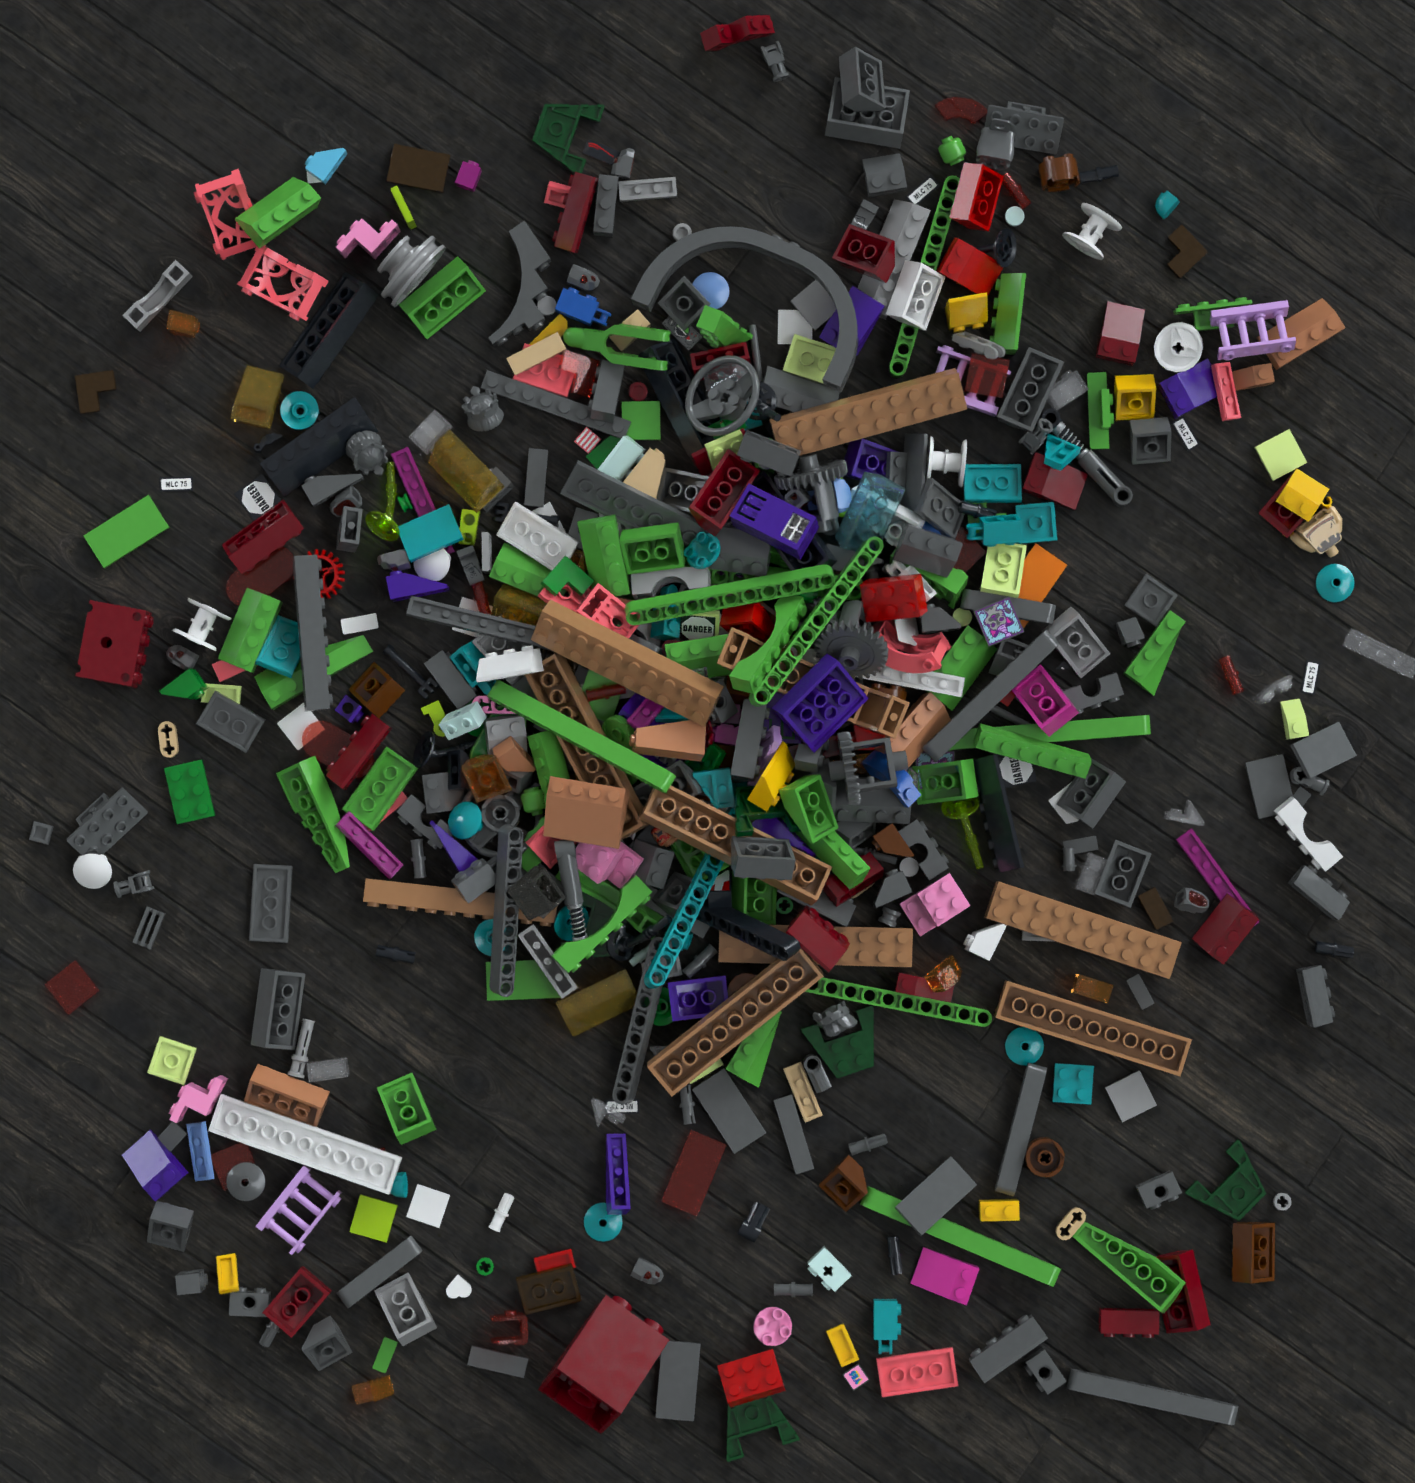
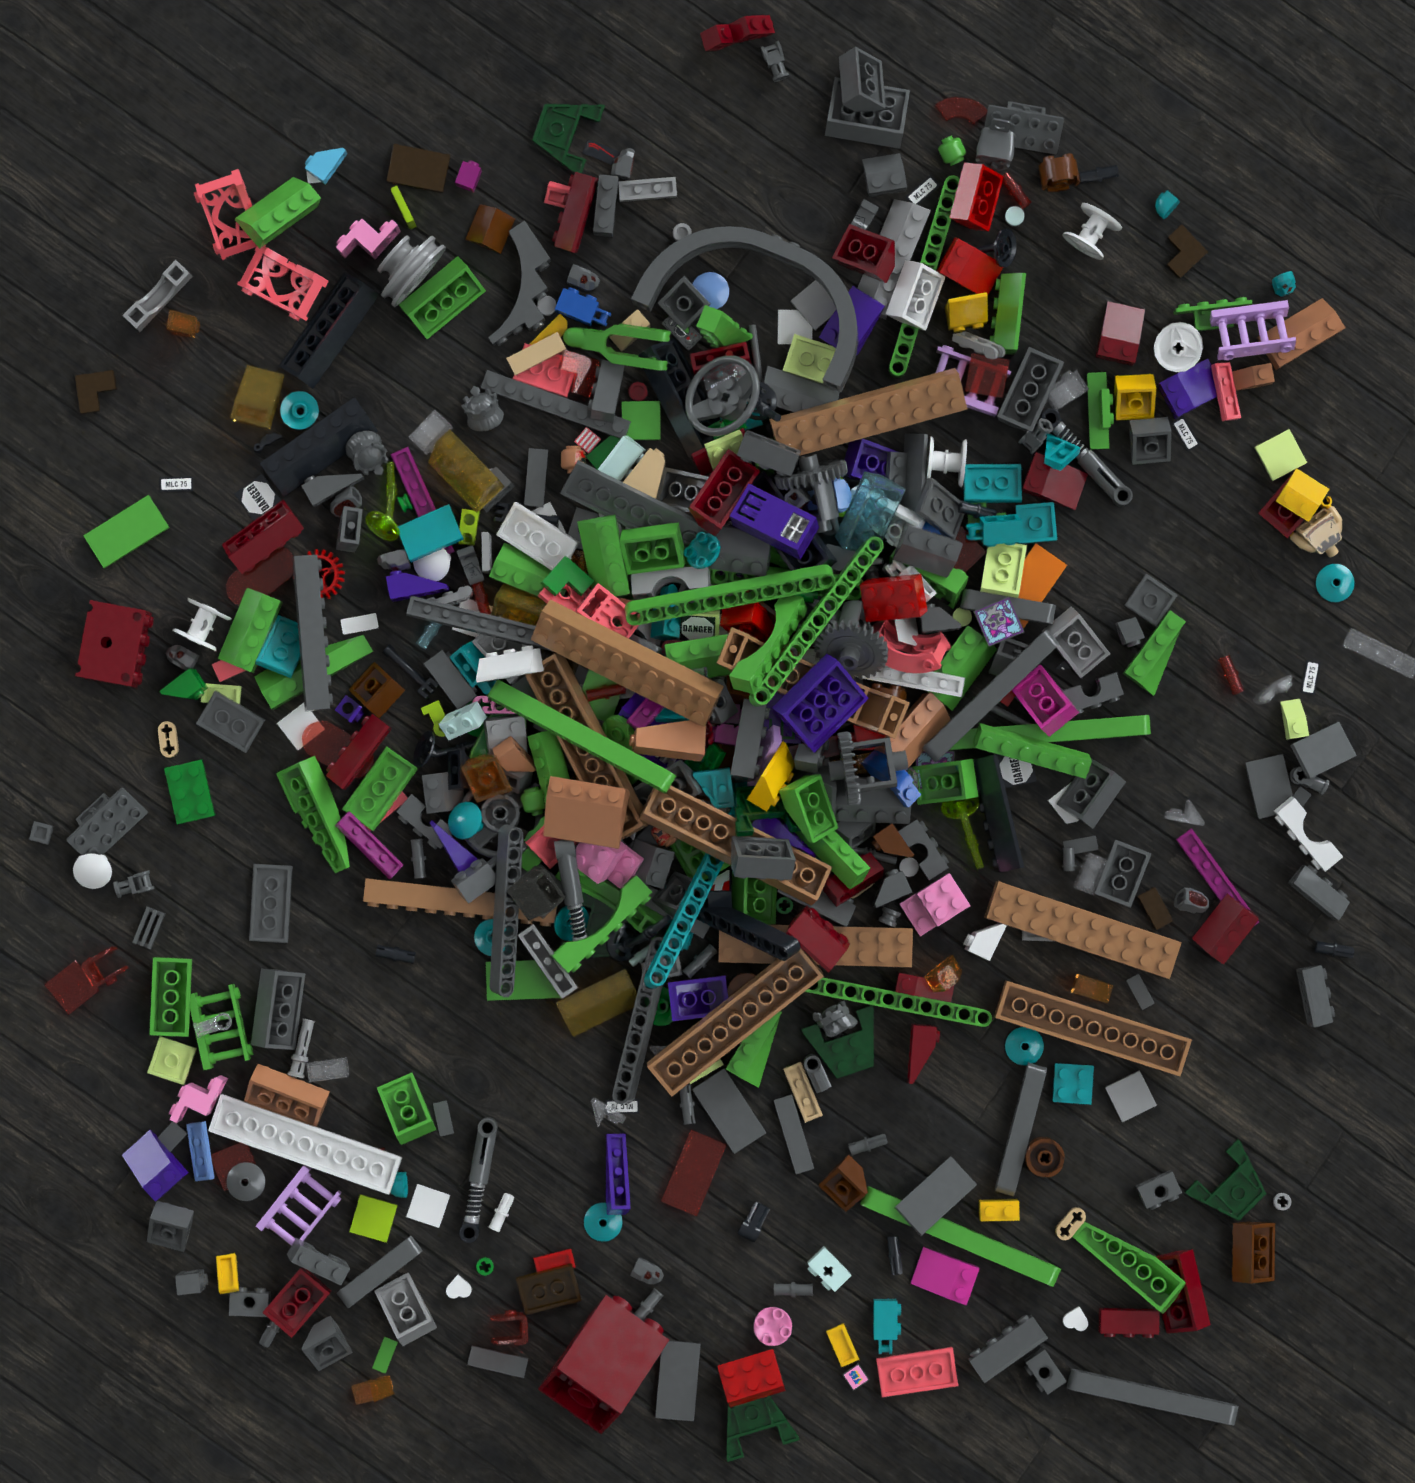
(93, 972): none -> clear red piece
(170, 996): none -> bright green slope
(208, 1058): none -> bright green fence
(211, 1025): none -> clear connector
(308, 1257): none -> dark grey arch
(430, 631): none -> clear light blue pin
(443, 1118): none -> dark grey sticker
(451, 598): none -> light grey hinge
(478, 1177): none -> piece
(490, 228): none -> reddish brown slope
(570, 457): none -> nougat head
(648, 1305): none -> dark grey pin
(922, 1043): none -> dark red slope
(1076, 1319): none -> white tile
(1284, 284): none -> teal rock

